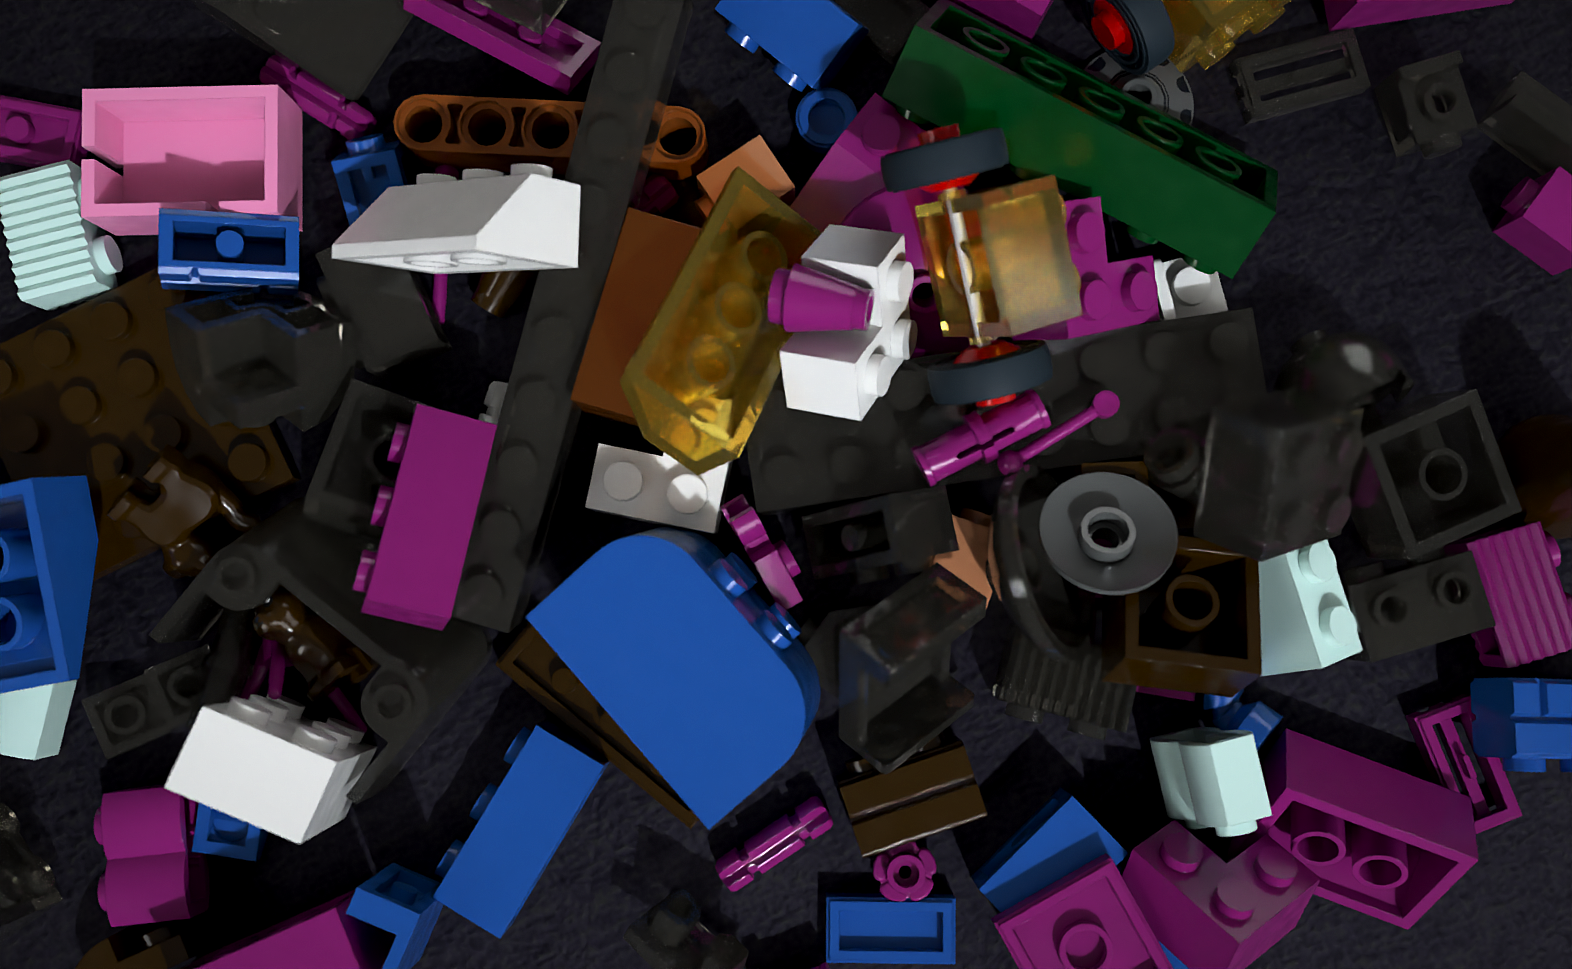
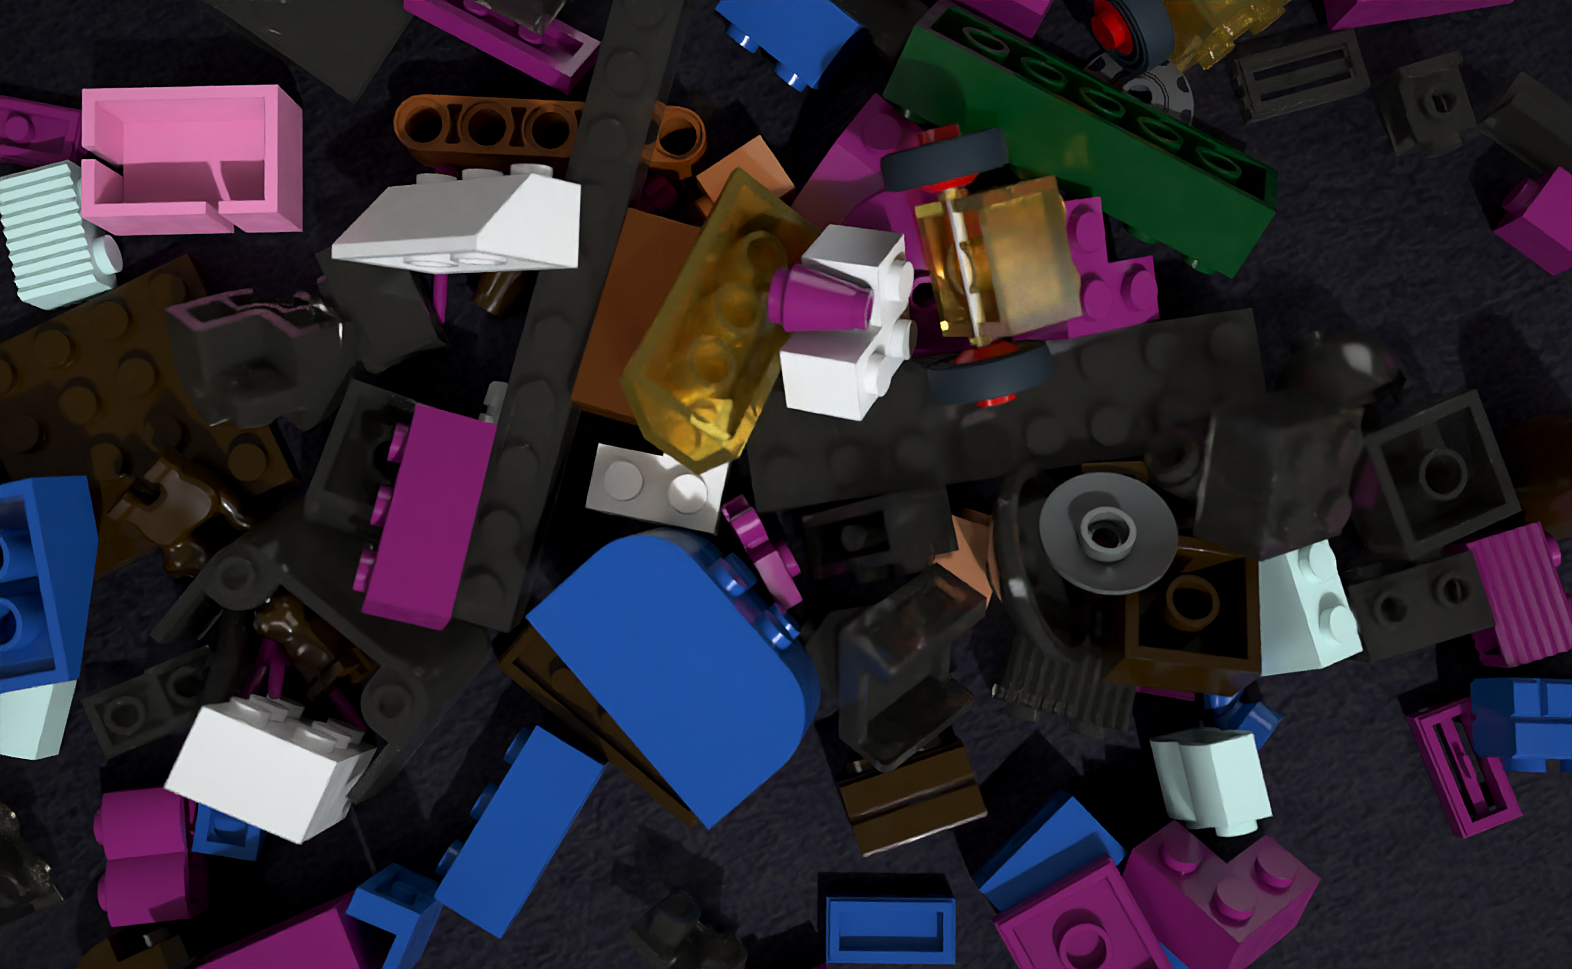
(228, 251): blue brick -> none
(318, 99): magenta axle -> none
(367, 172): blue bracket -> none
(774, 843): magenta axle -> none
(823, 118): blue tile -> none
(917, 884): magenta plate -> none
(981, 436): magenta pin -> none
(1103, 405): magenta hinge -> none
(1186, 291): white bracket -> none
(1364, 828): magenta slope -> none

